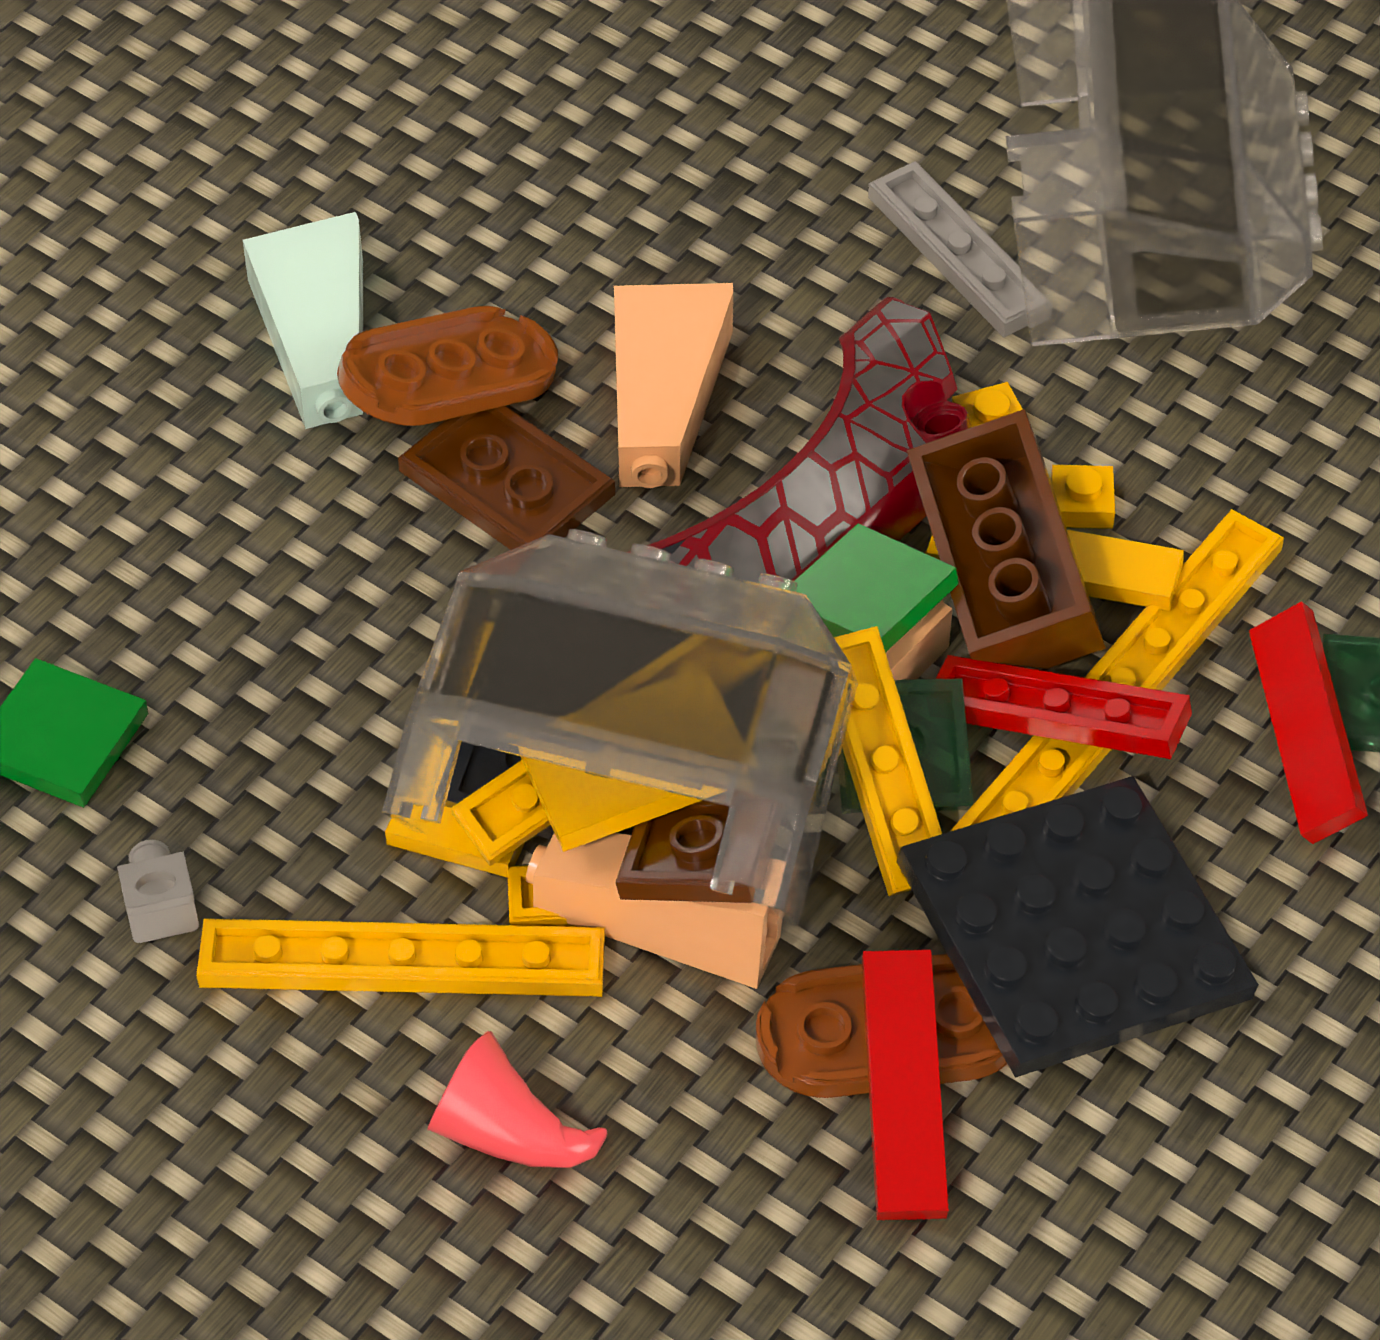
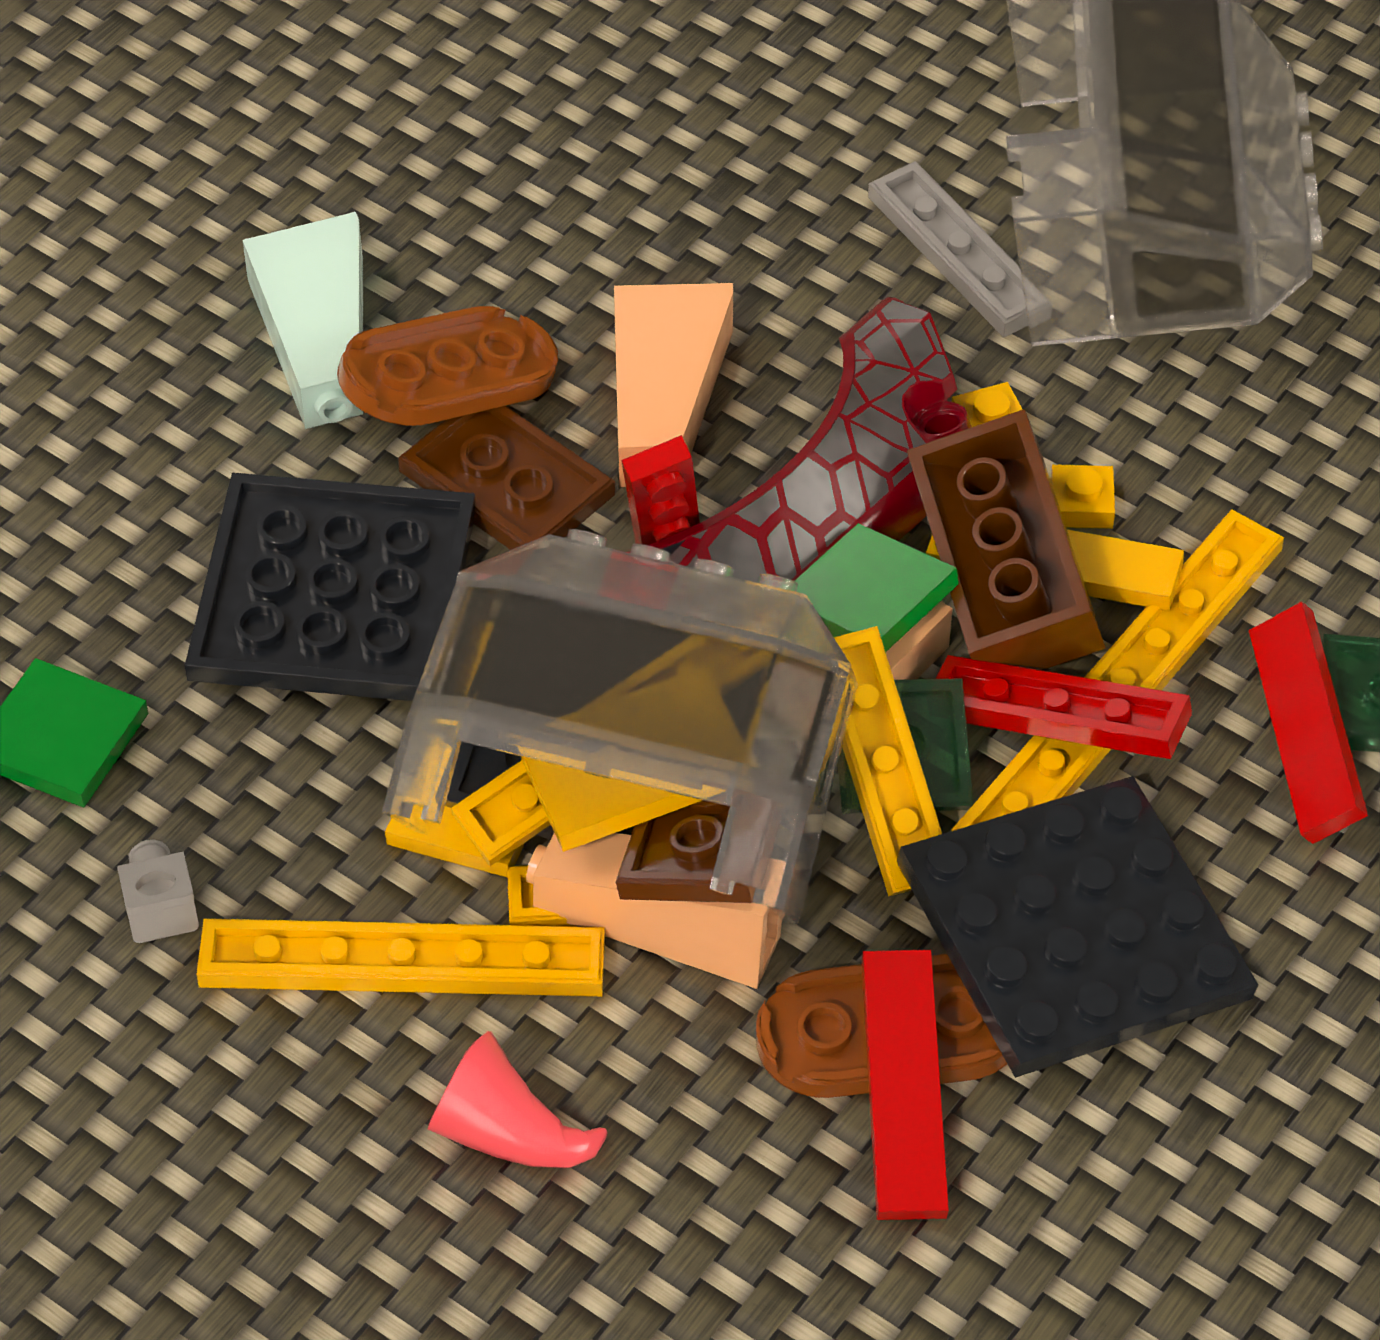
(328, 585): none -> black plate
(661, 491): none -> red plate

